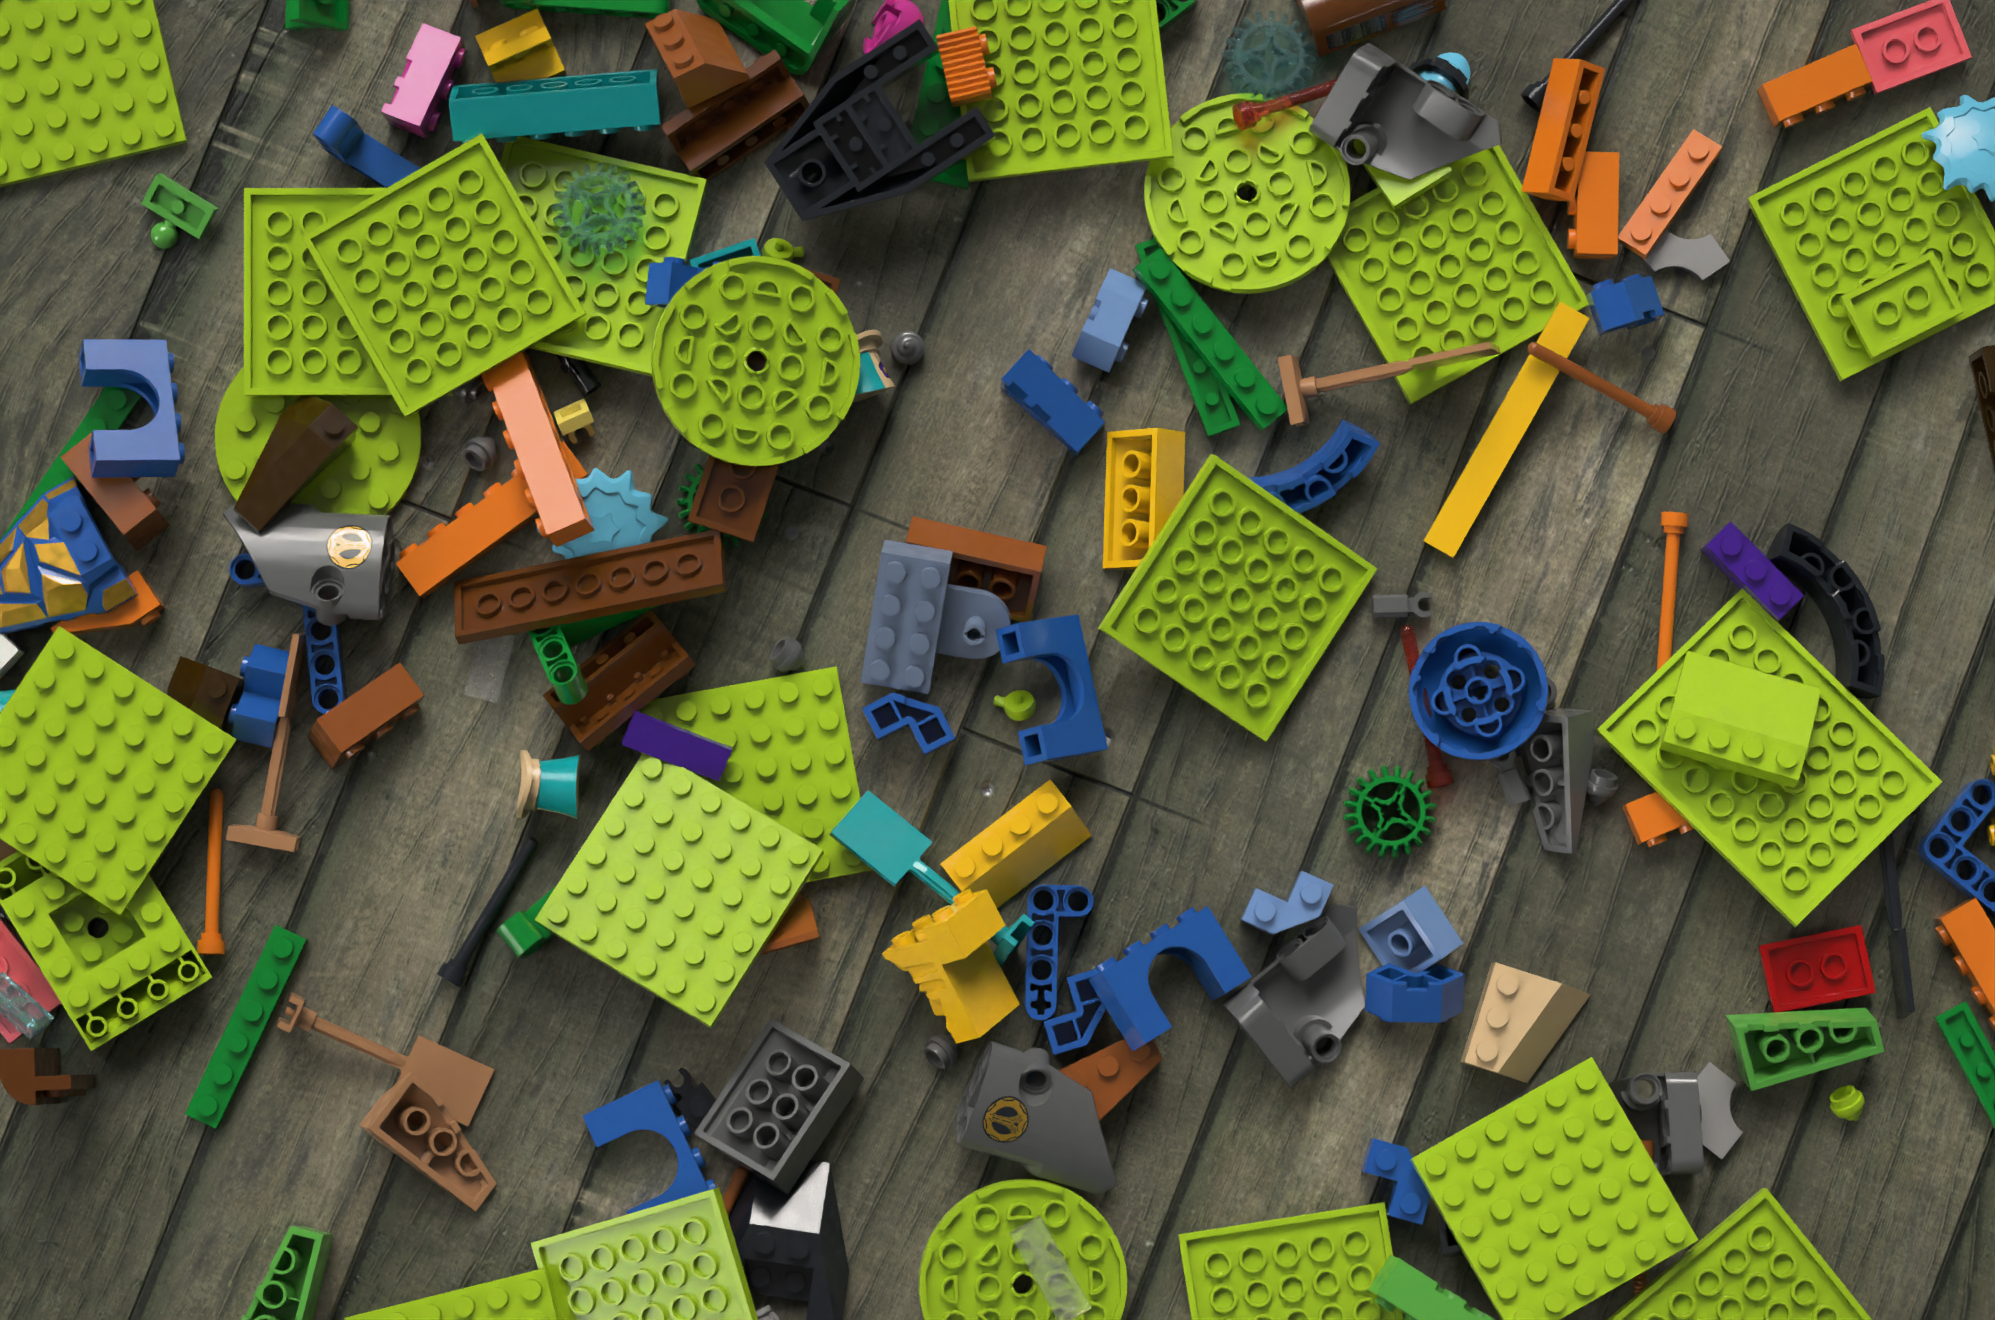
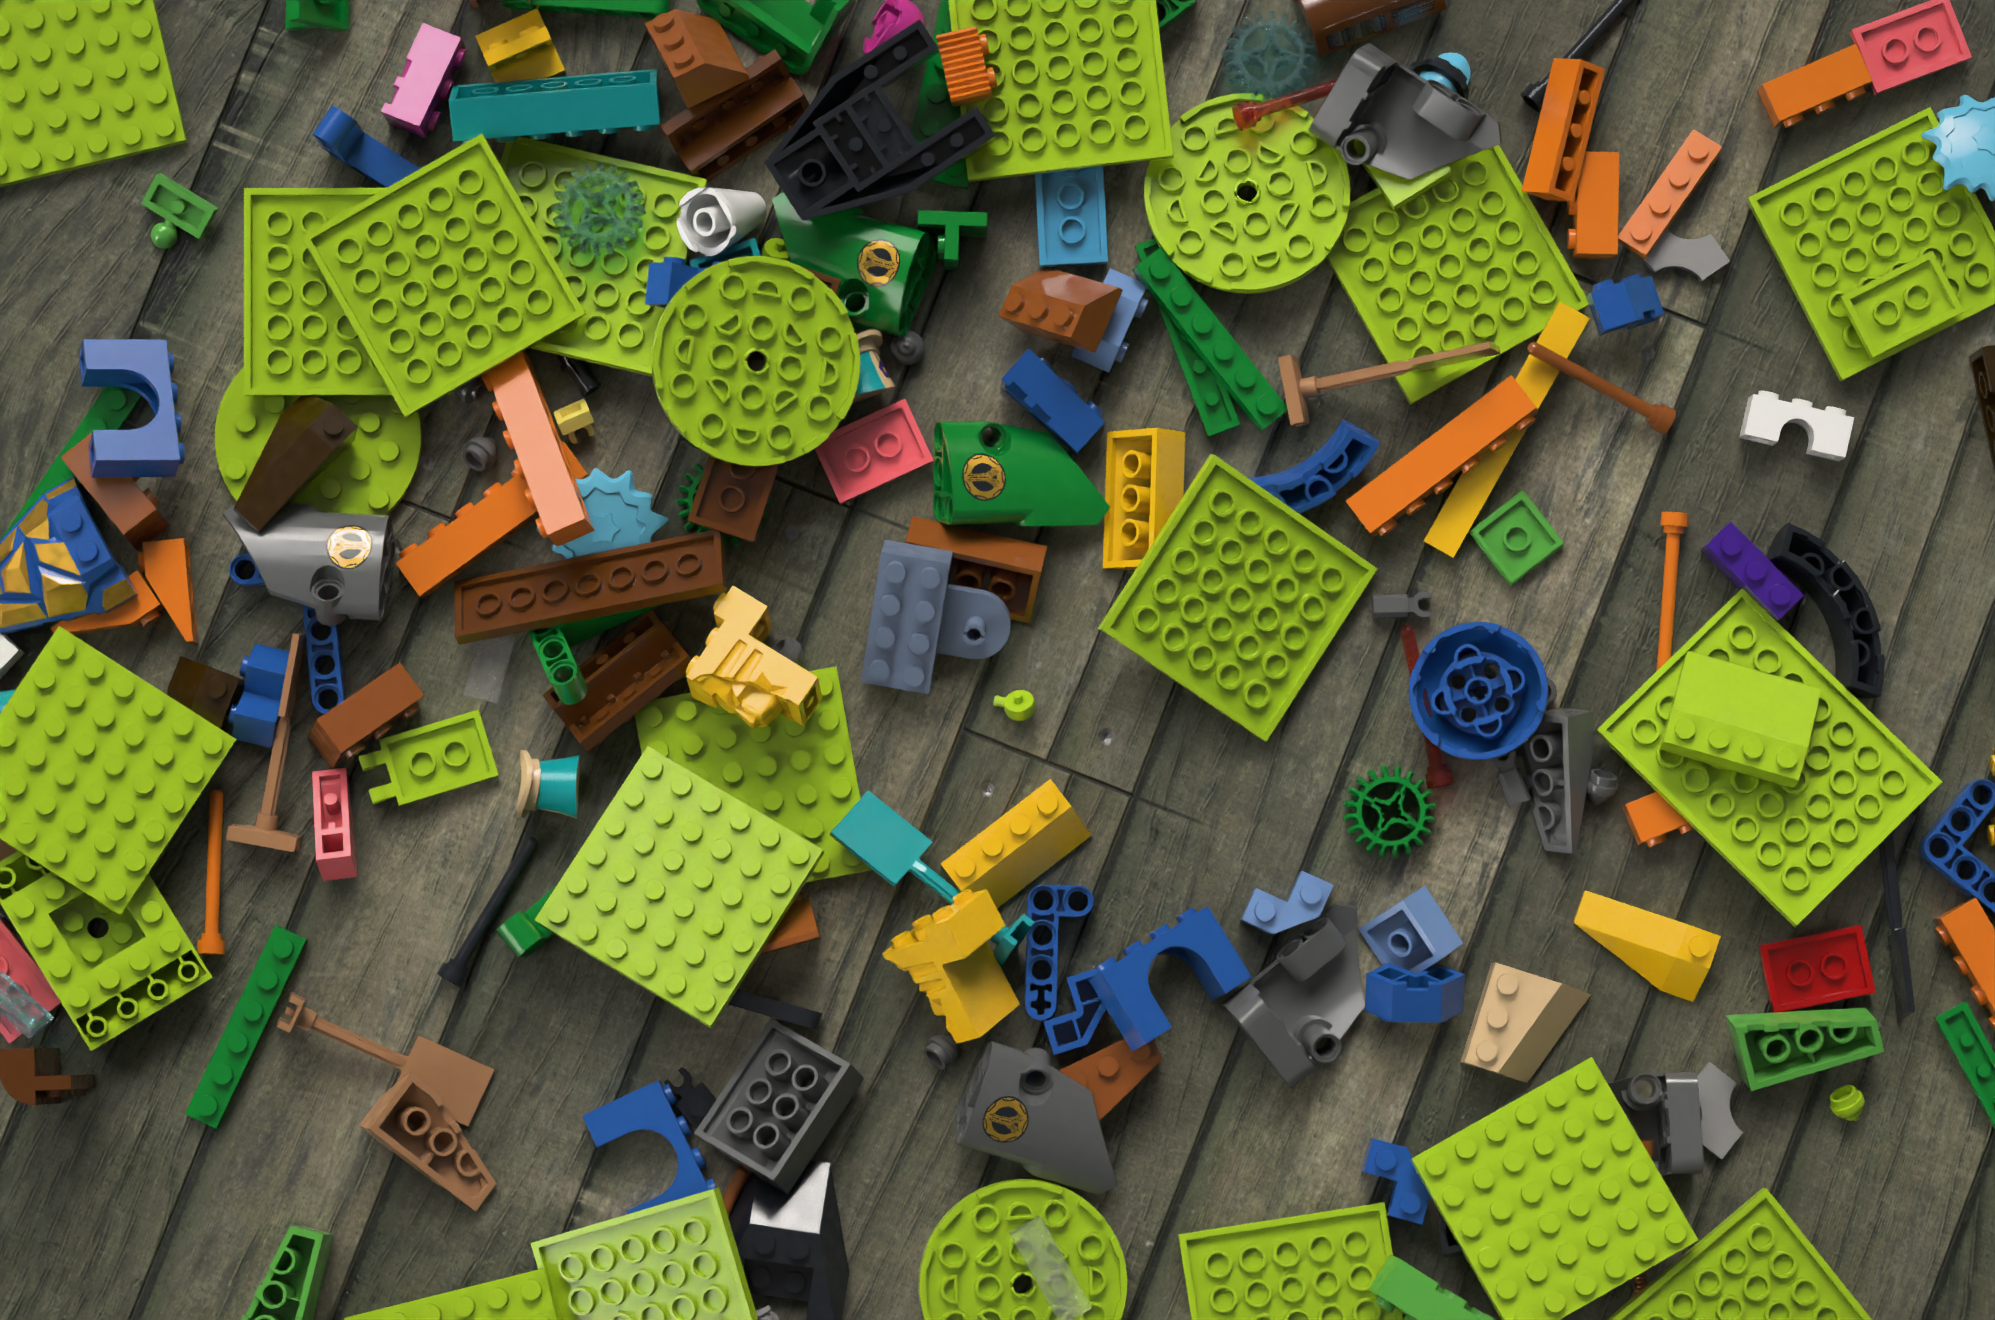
(170, 575): none -> orange slope
(334, 825): none -> coral slope
(433, 759): none -> lime tile
(676, 745): dark purple tile -> none
(718, 218): none -> white cone
(746, 673): none -> yellow brick
(776, 1009): none -> black beam
(873, 451): none -> coral plate
(876, 260): none -> green panel
(898, 712): blue brick -> none
(948, 228): none -> green bracket
(1011, 480): none -> green panel
(1061, 307): none -> dark orange slope
(1062, 649): blue arch -> none
(1071, 217): none -> dark azure plate
(1442, 456): none -> orange brick
(1516, 538): none -> bright green tile
(1658, 948): none -> yellow wedge
(1826, 430): none -> white arch

